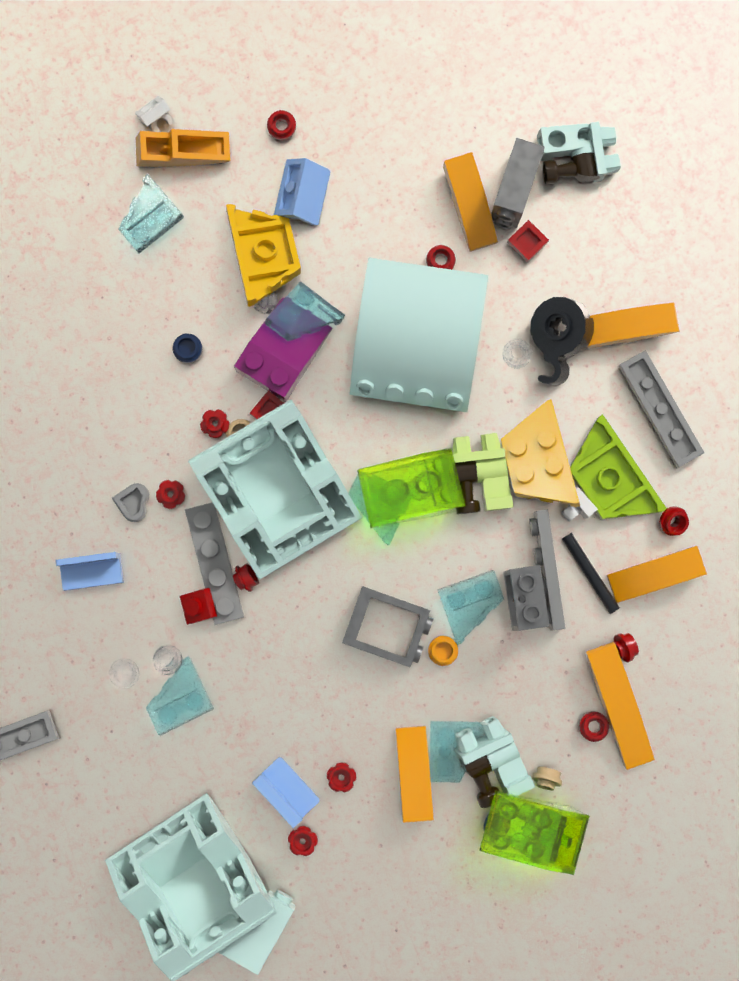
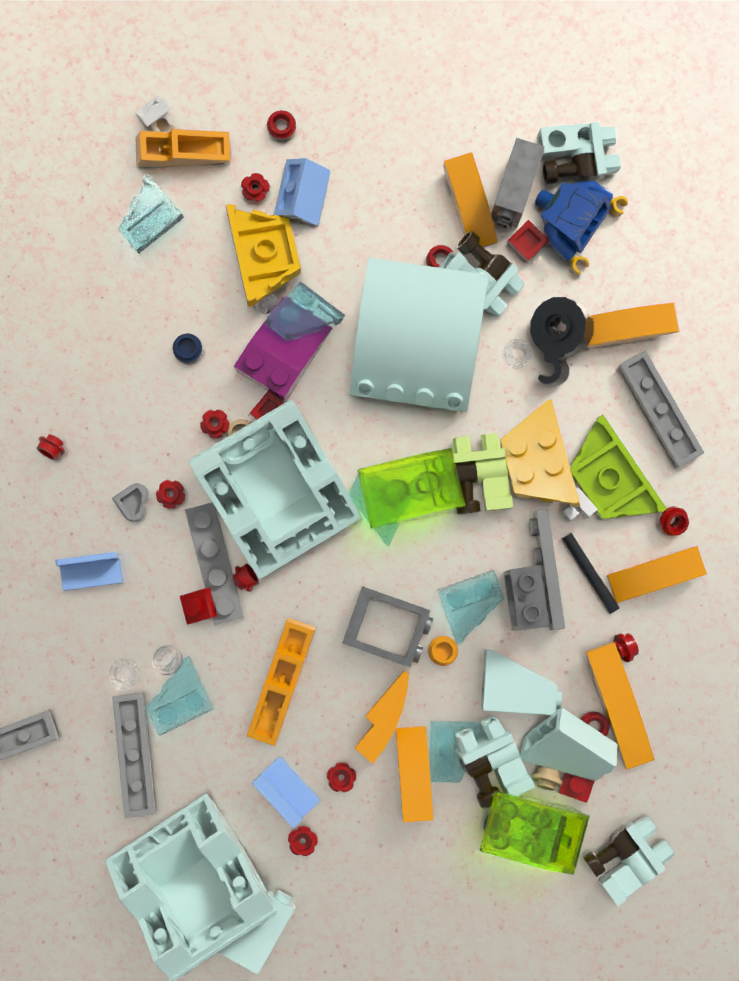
(50, 447): none -> red plate
(134, 755): none -> light grey plate
(258, 194): none -> red plate
(281, 681): none -> light orange slope
(385, 718): none -> light orange slope
(499, 271): none -> light aqua hips
(515, 688): none -> light aqua slope
(570, 747): none -> light aqua slope
(575, 215): none -> blue torso
(576, 787): none -> red plate
(638, 859): none -> light aqua hips

